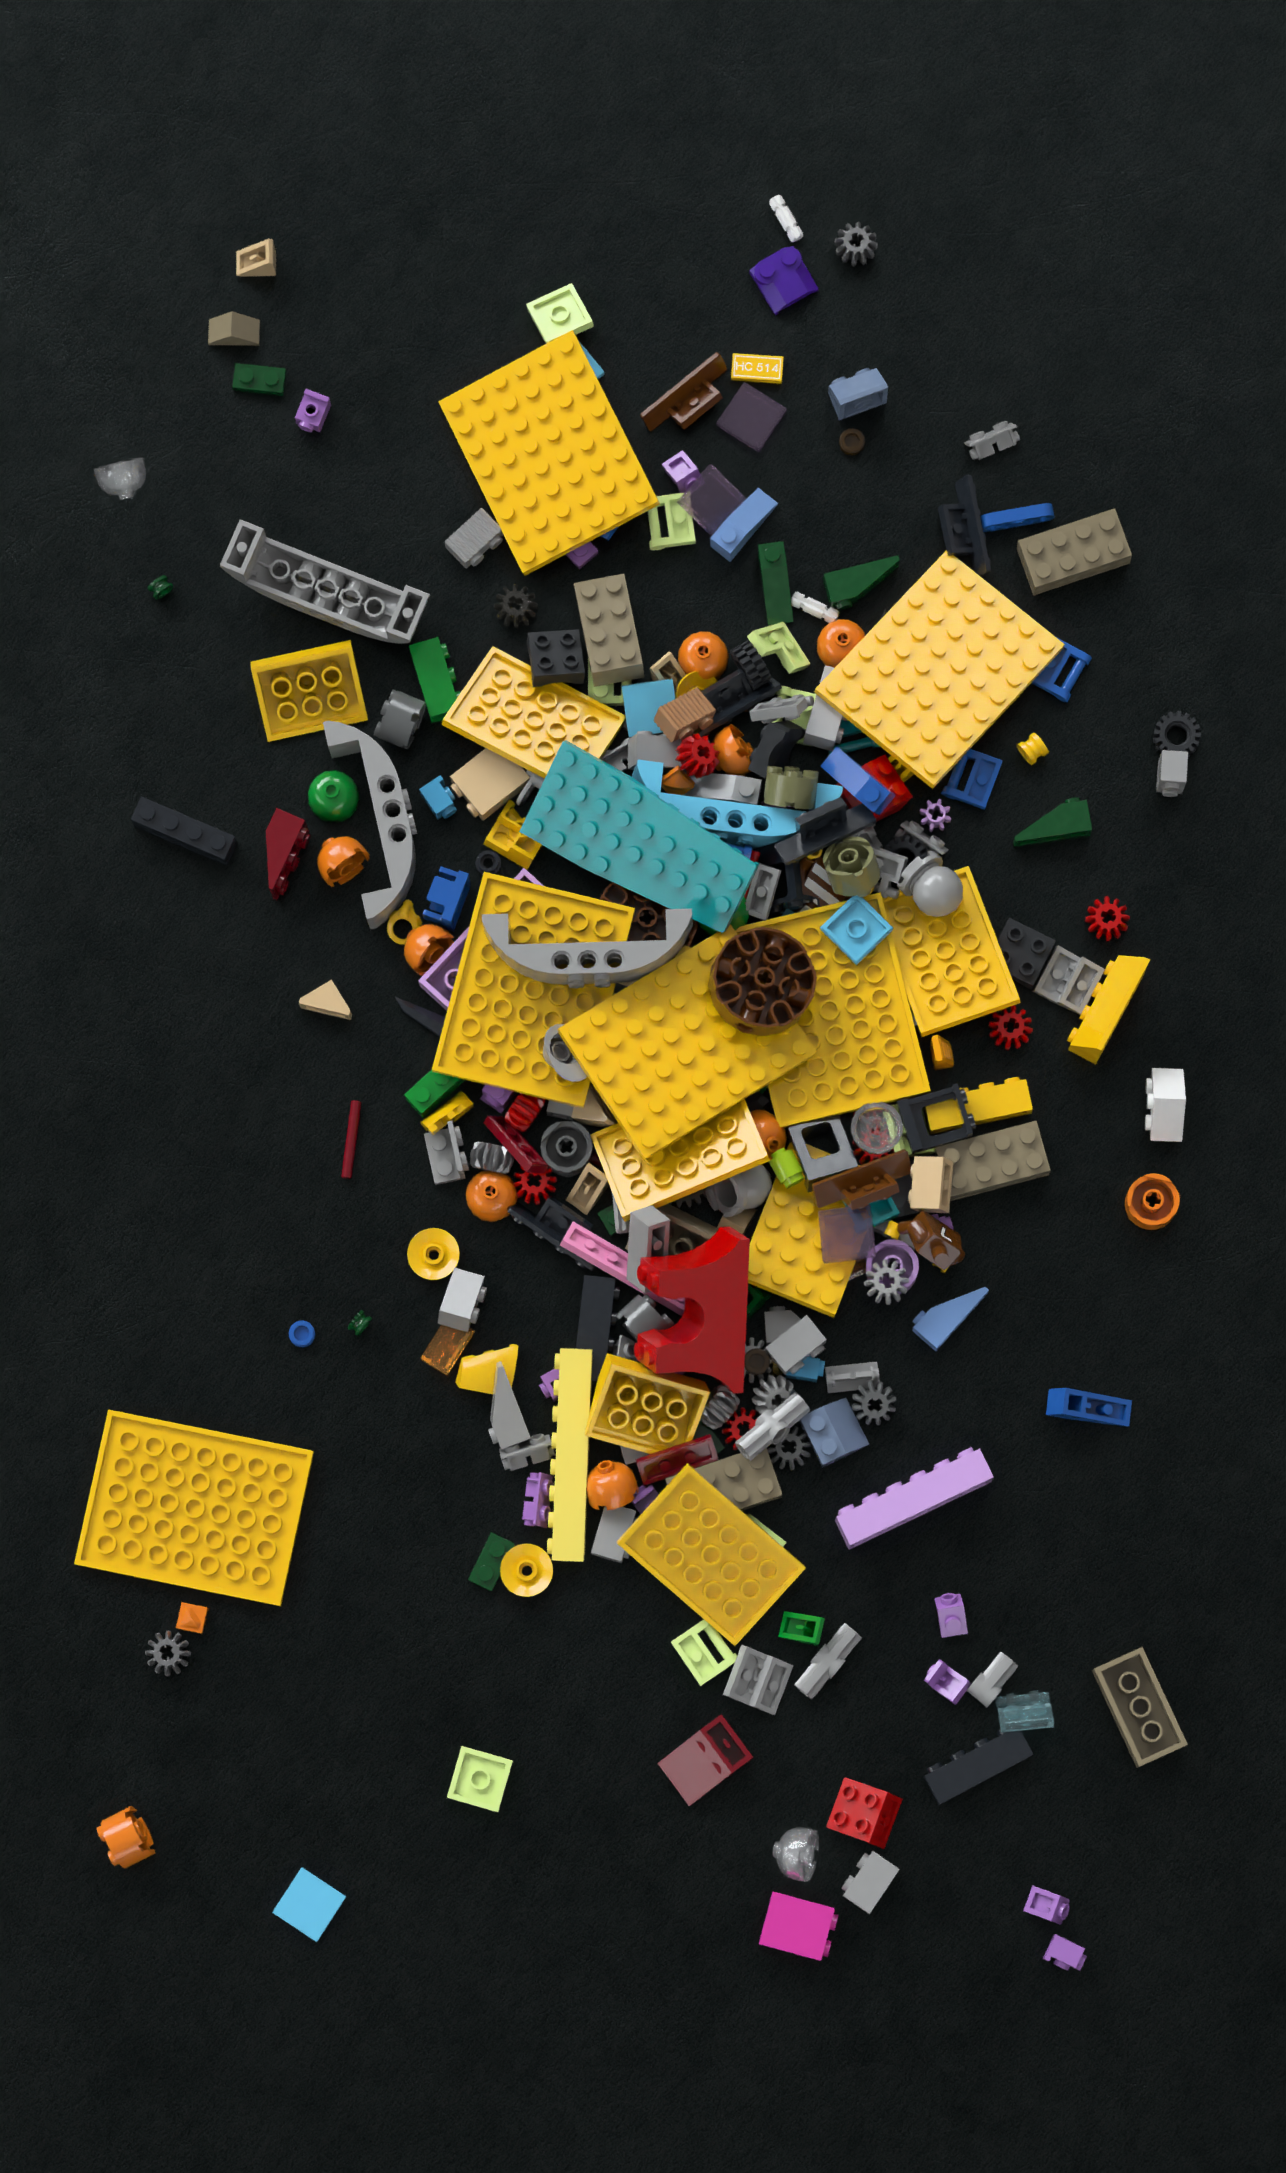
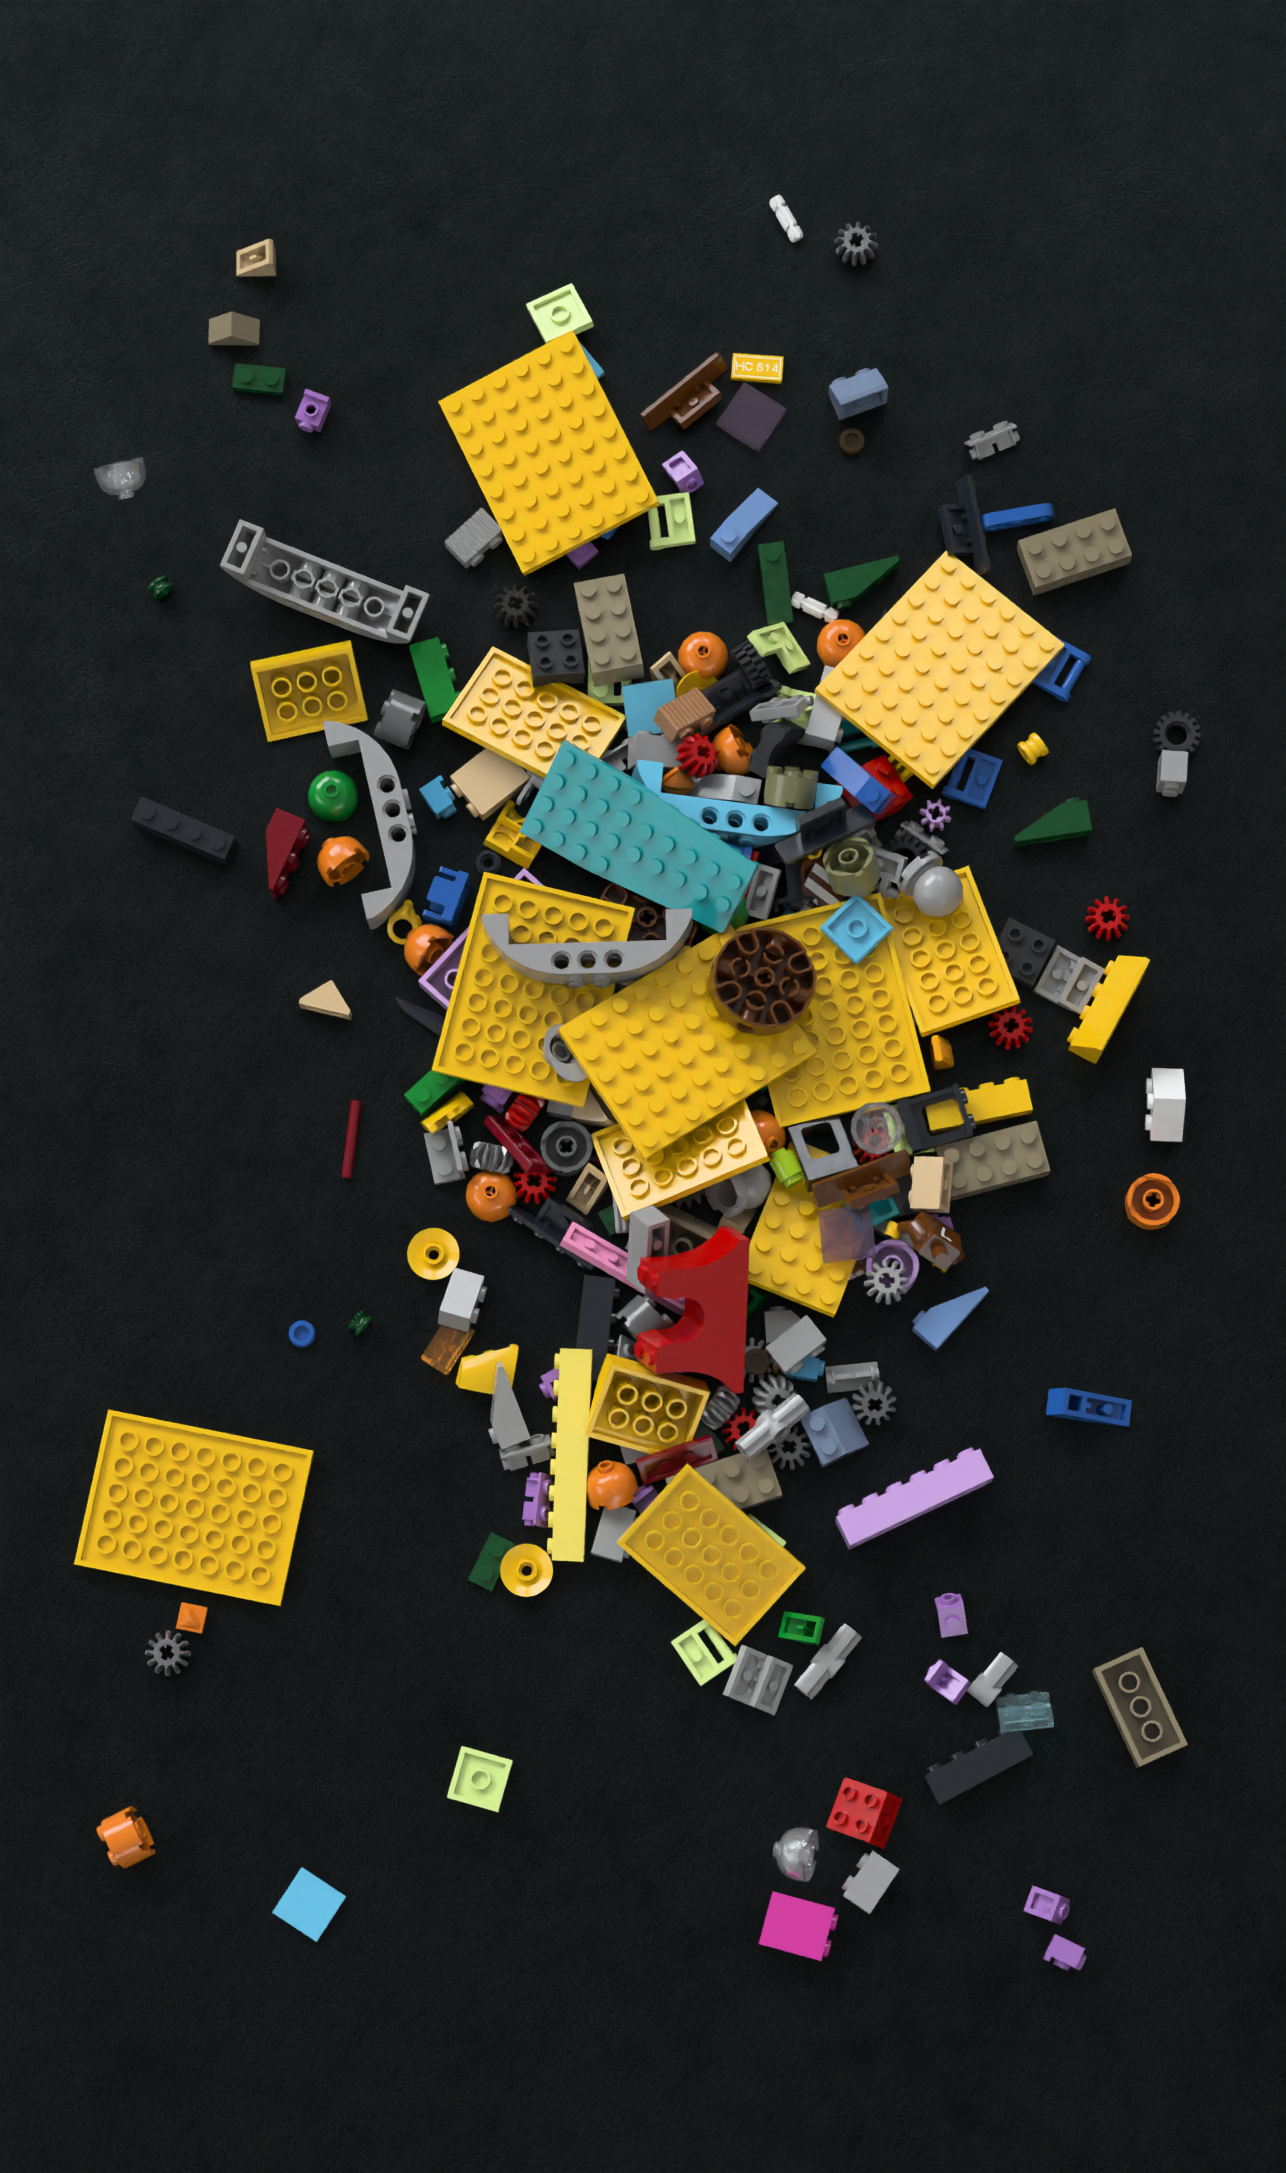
(705, 1760): slope -> none
(711, 499): clear purple tile -> none
(783, 279): dark purple slope -> none

